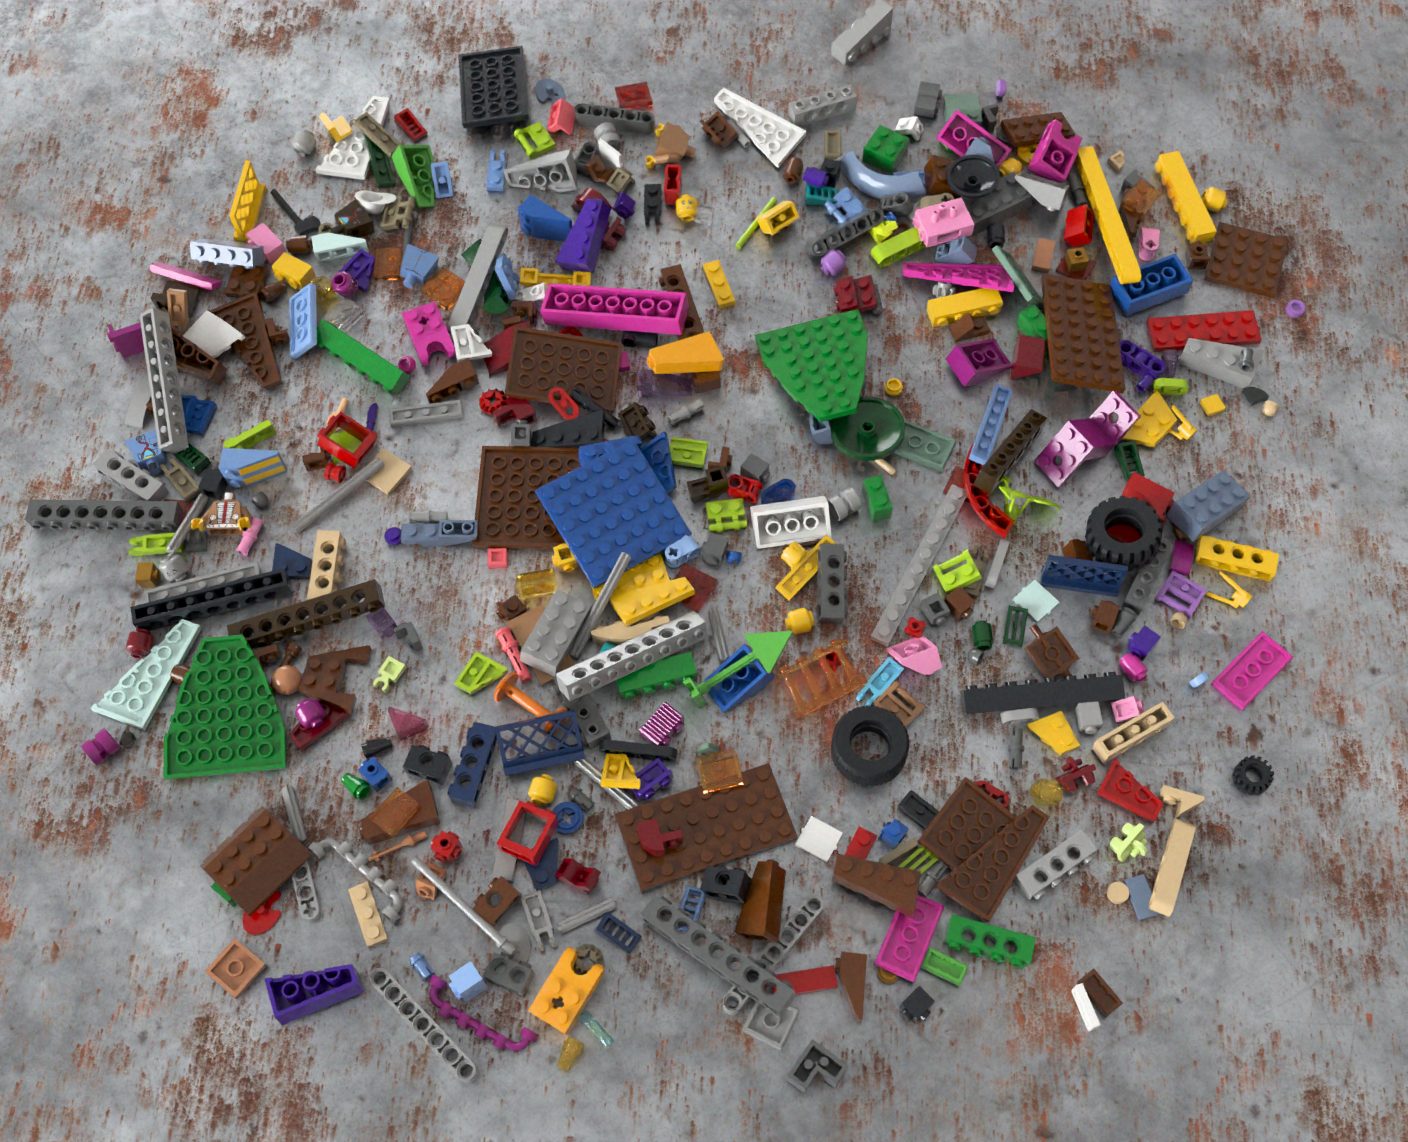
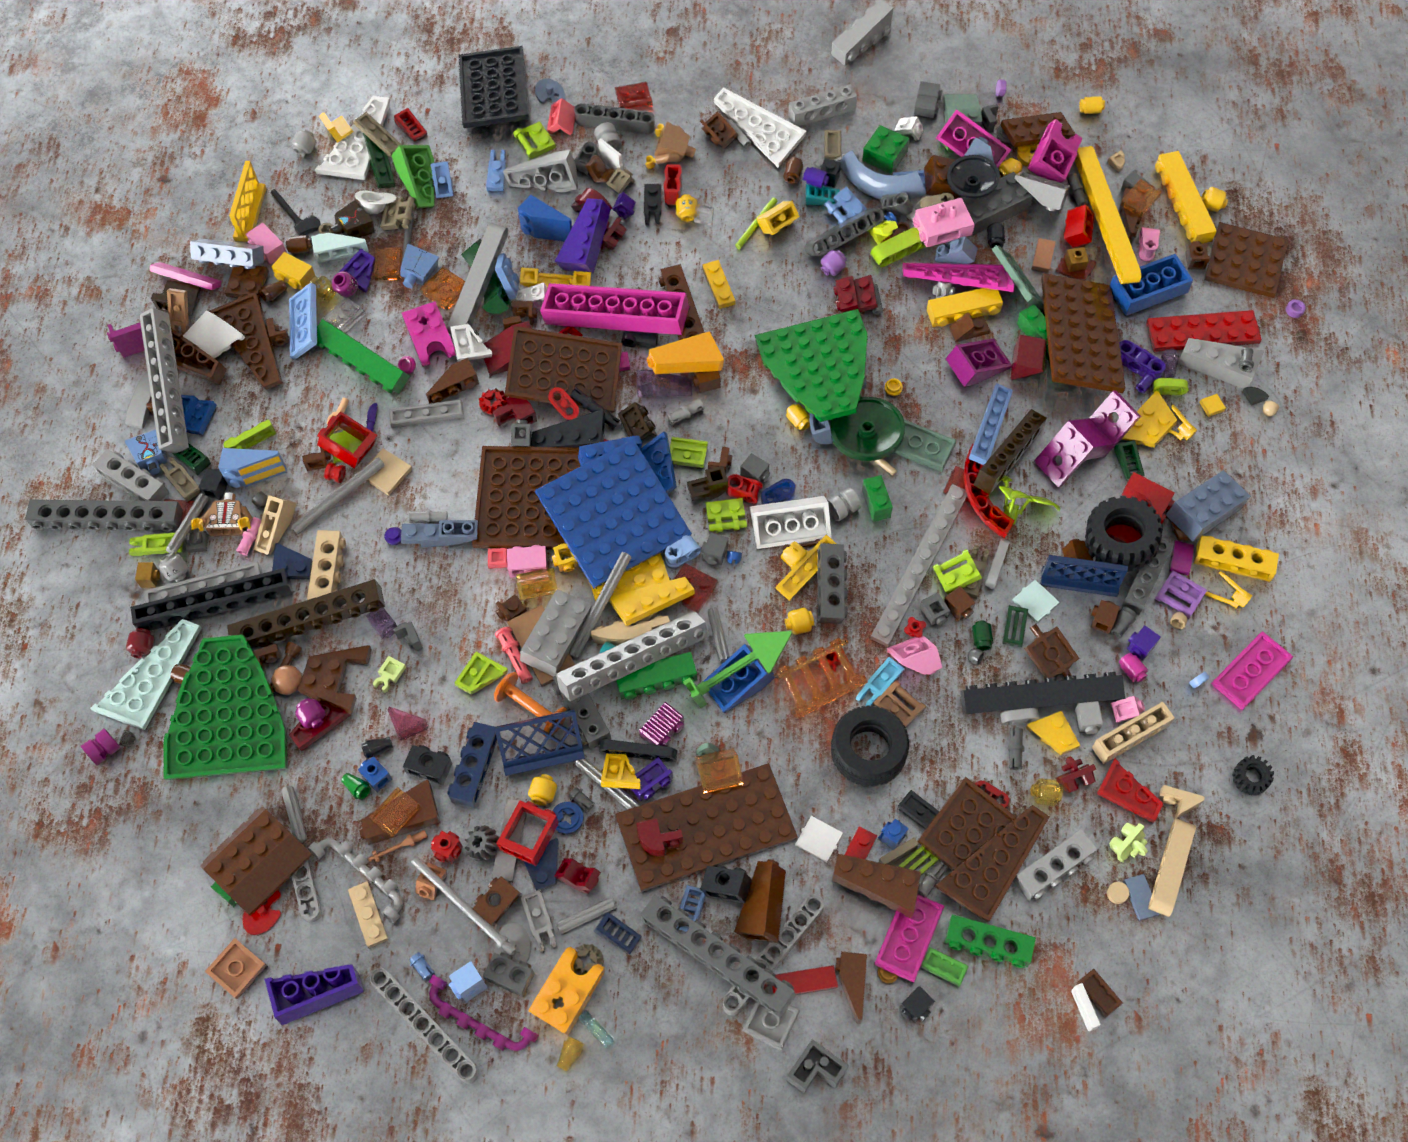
(275, 521): none -> tan slope
(482, 843): none -> dark grey gear
(526, 559): none -> bright pink brick
(798, 417): none -> yellow brick
(1091, 105): none -> yellow brick

